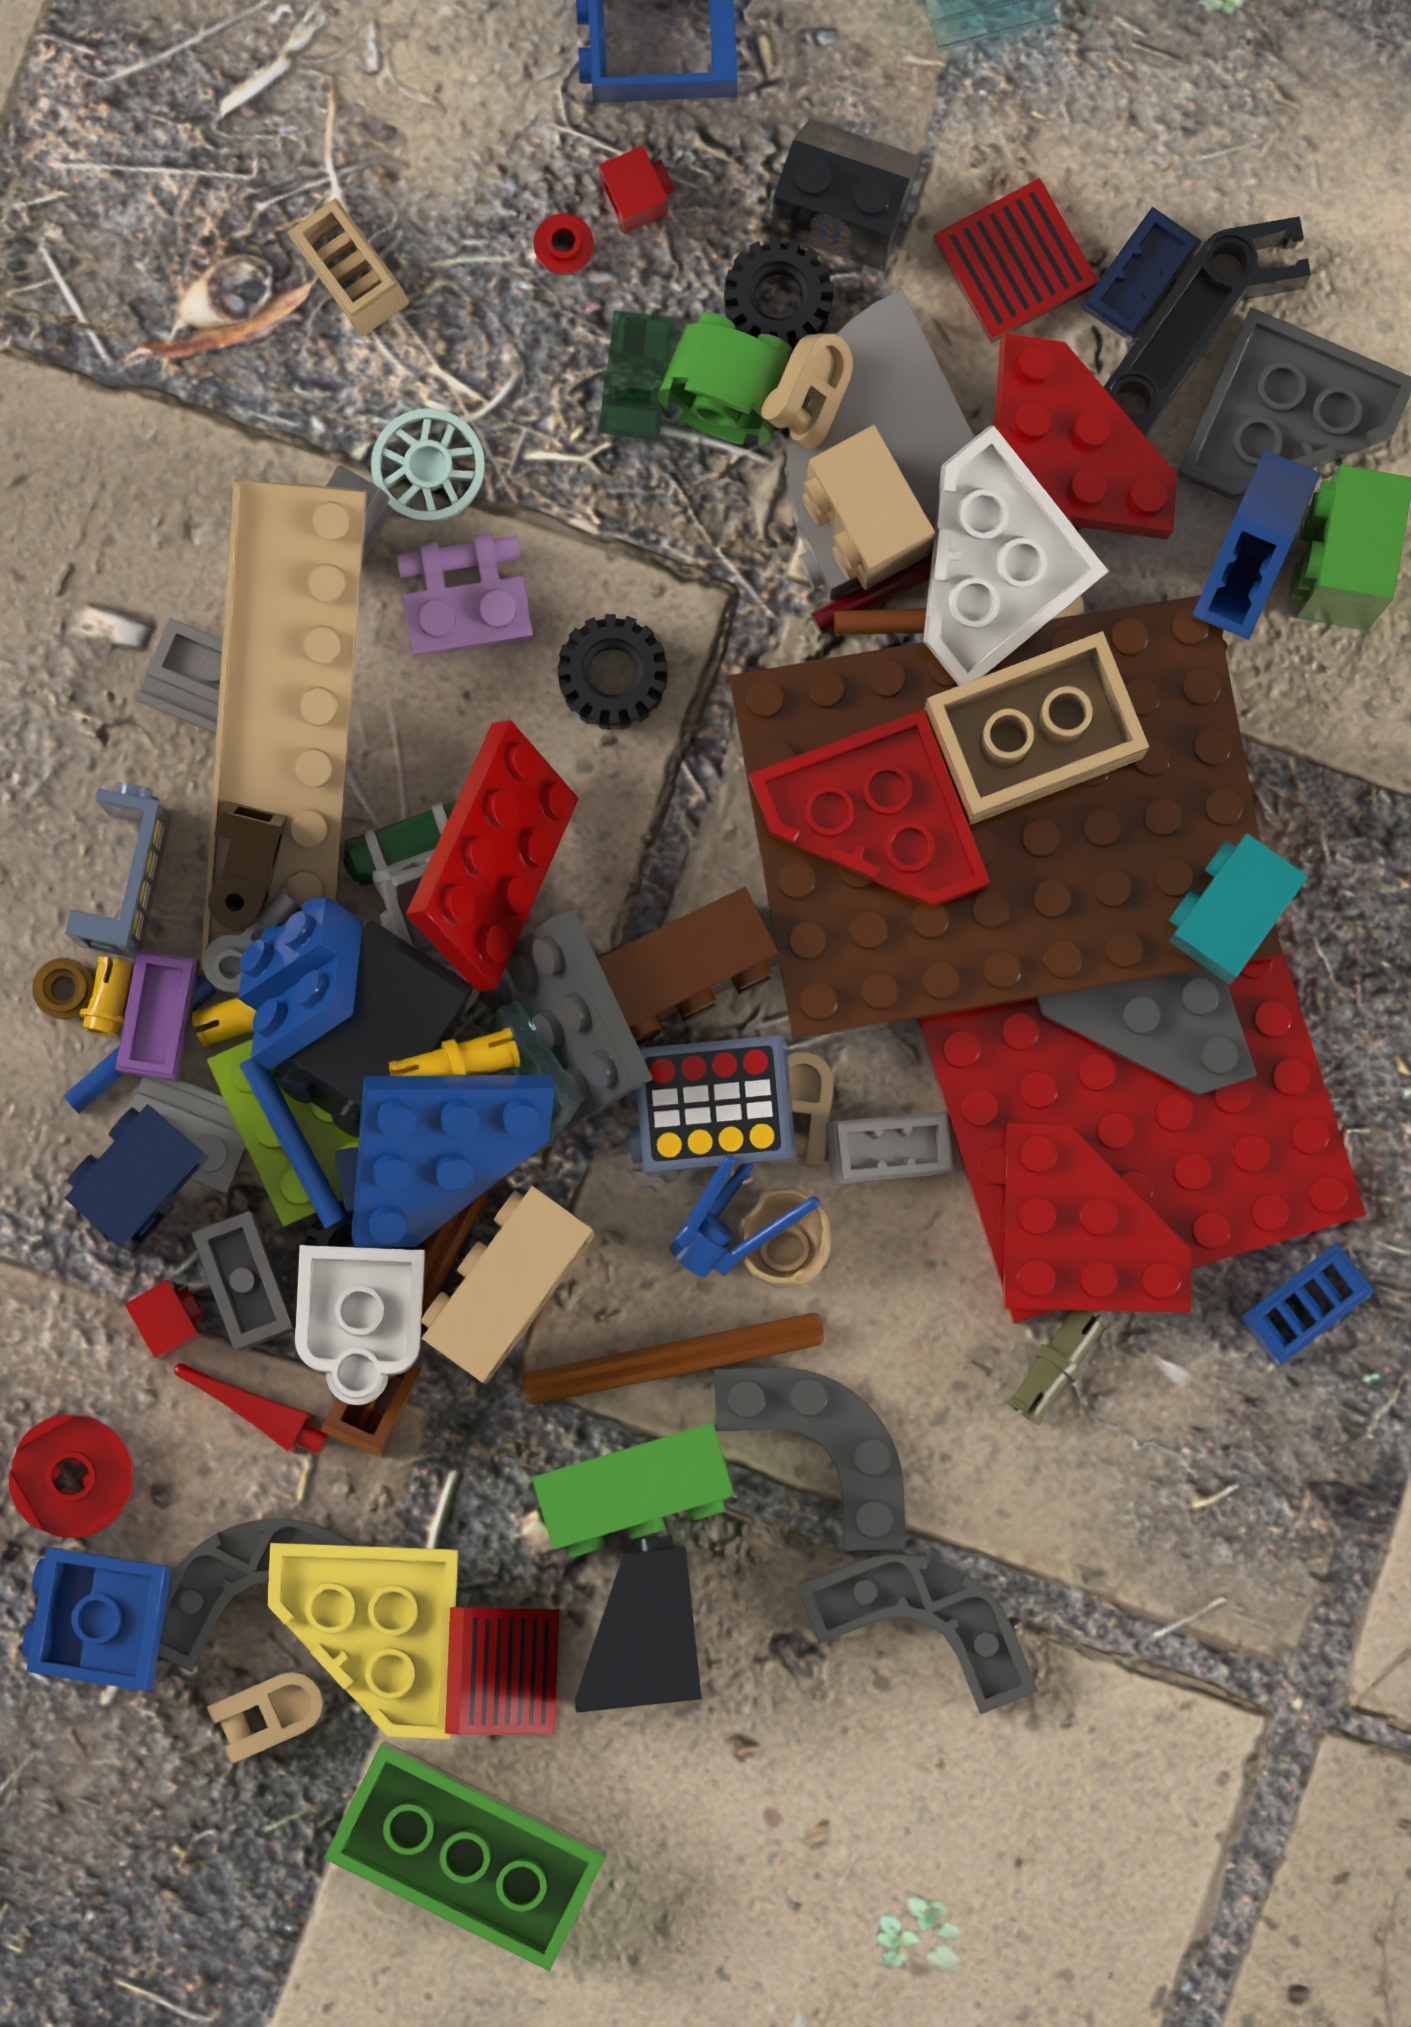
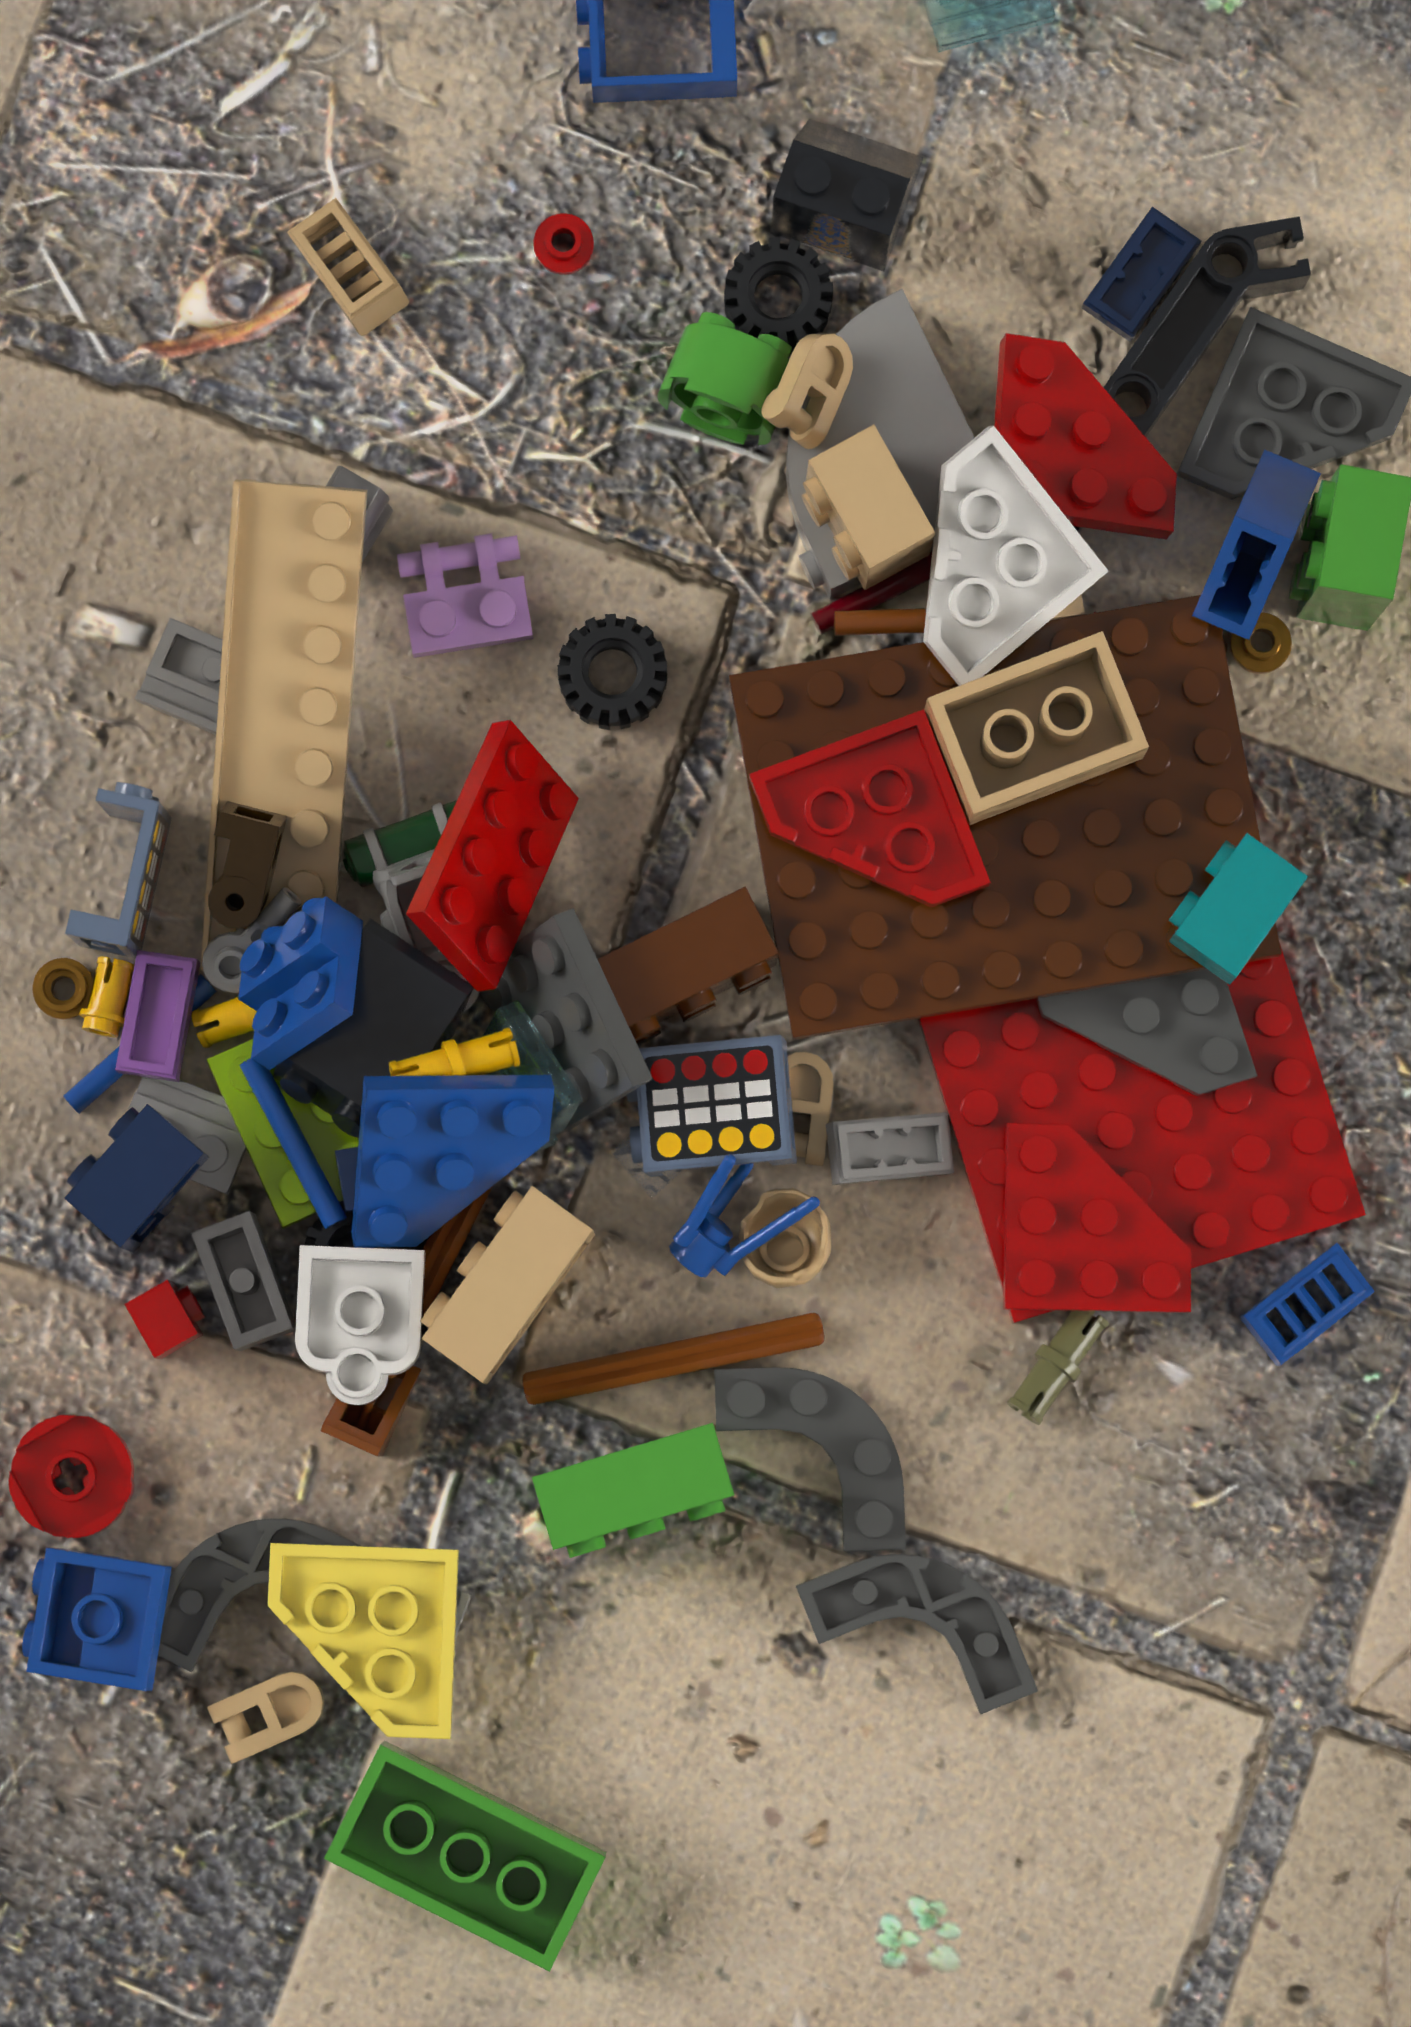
(281, 1423): red piece -> none
(428, 464): light aqua wheel -> none
(502, 1671): red tile -> none
(635, 373): clear green slope -> none
(636, 188): red plate -> none
(645, 1635): black slope -> none
(1015, 260): red tile -> none
(1263, 662): none -> pearl gold plate

